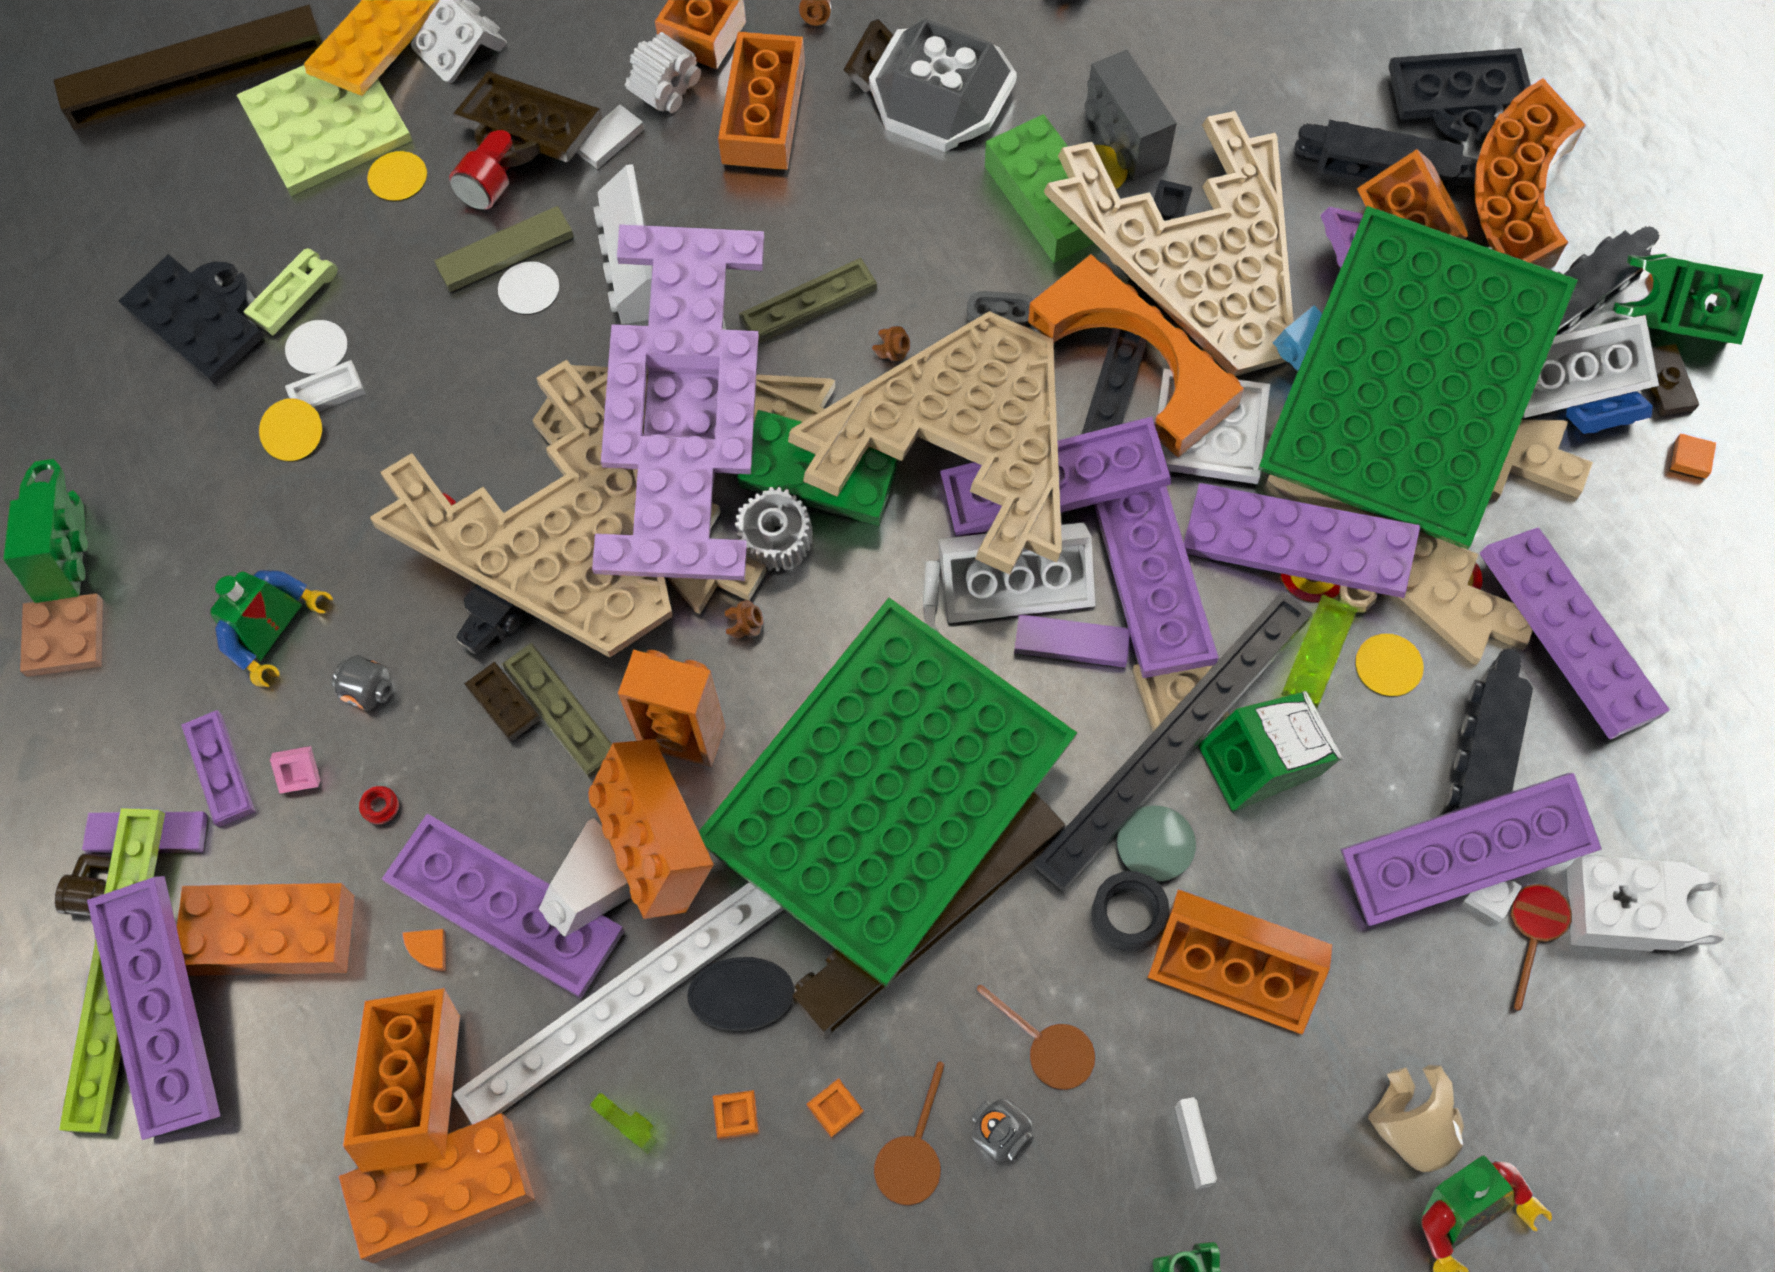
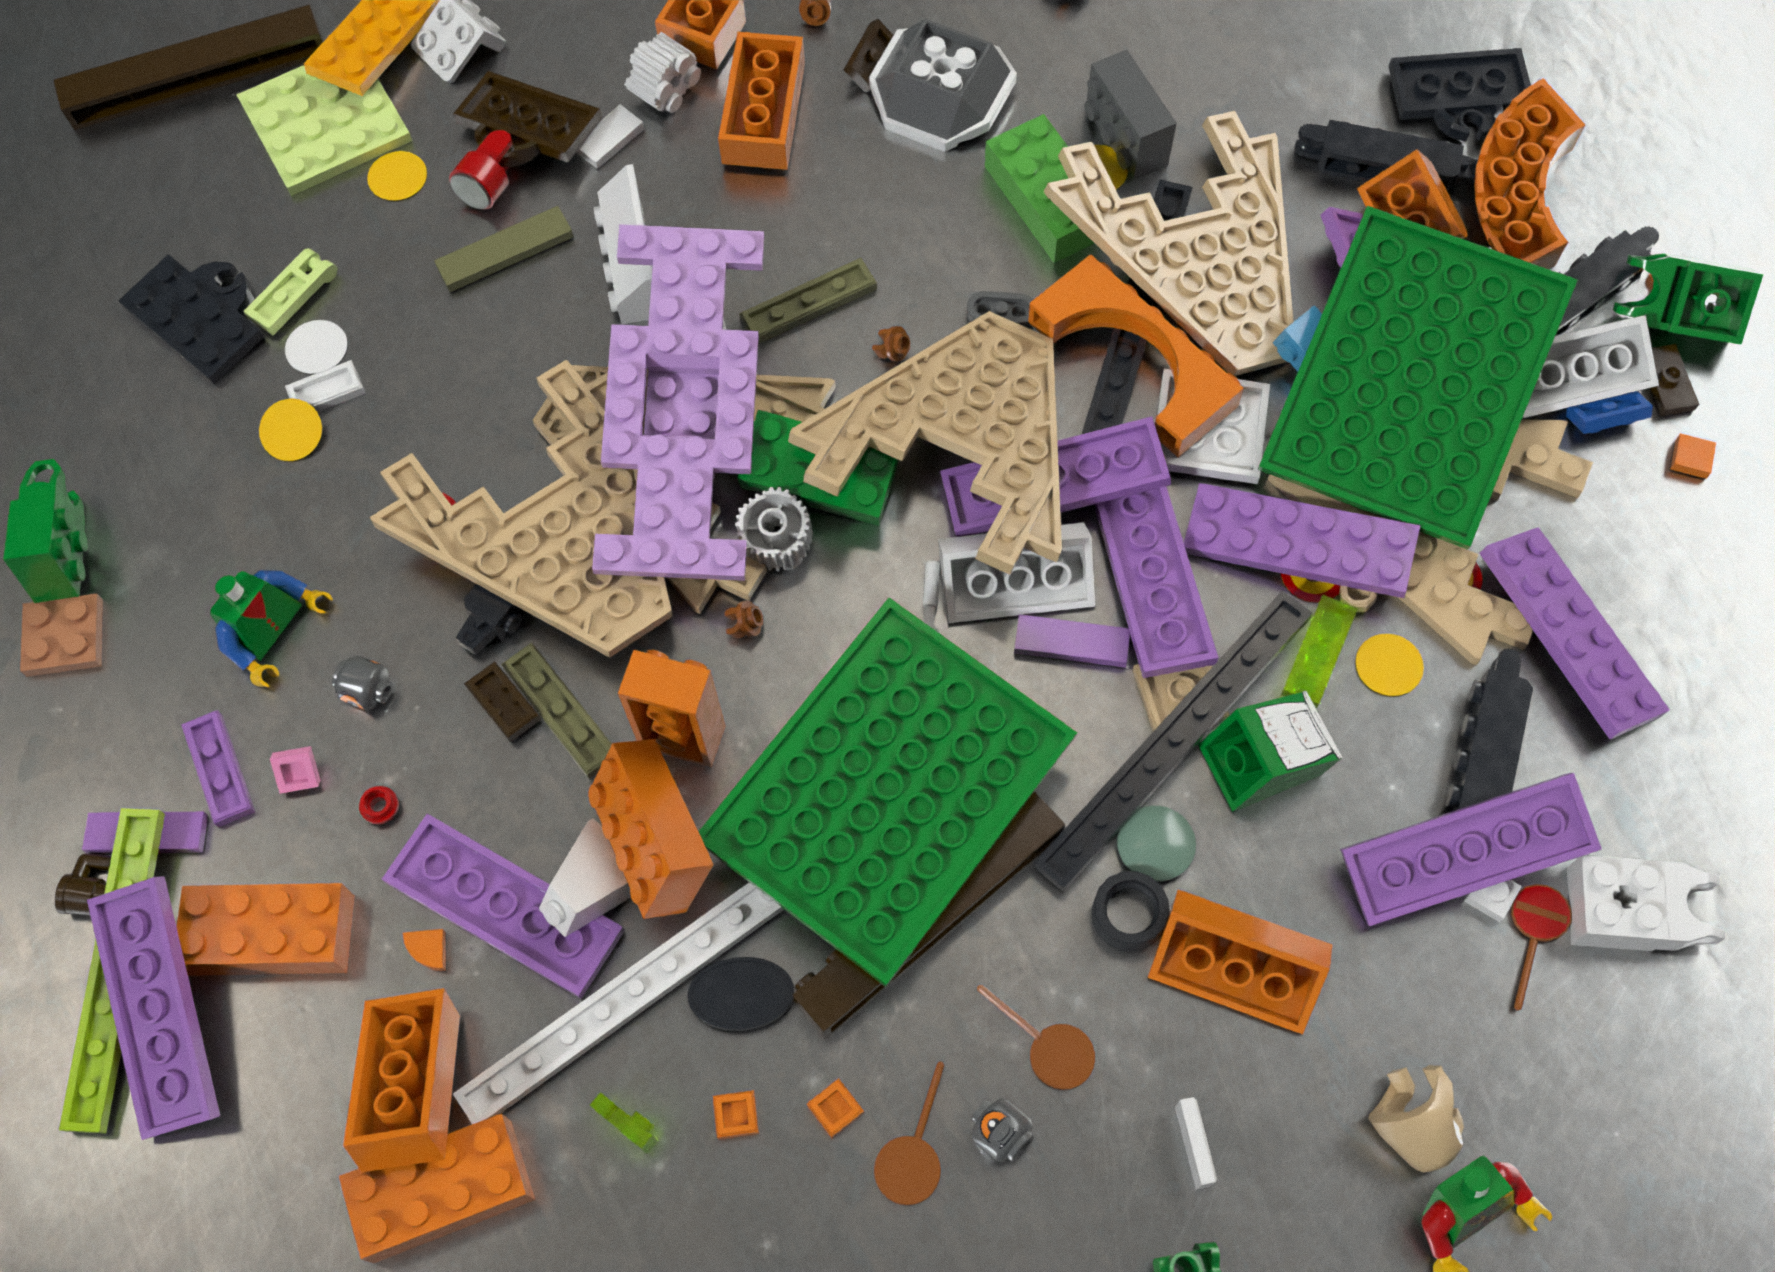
(528, 287): white sticker -> none

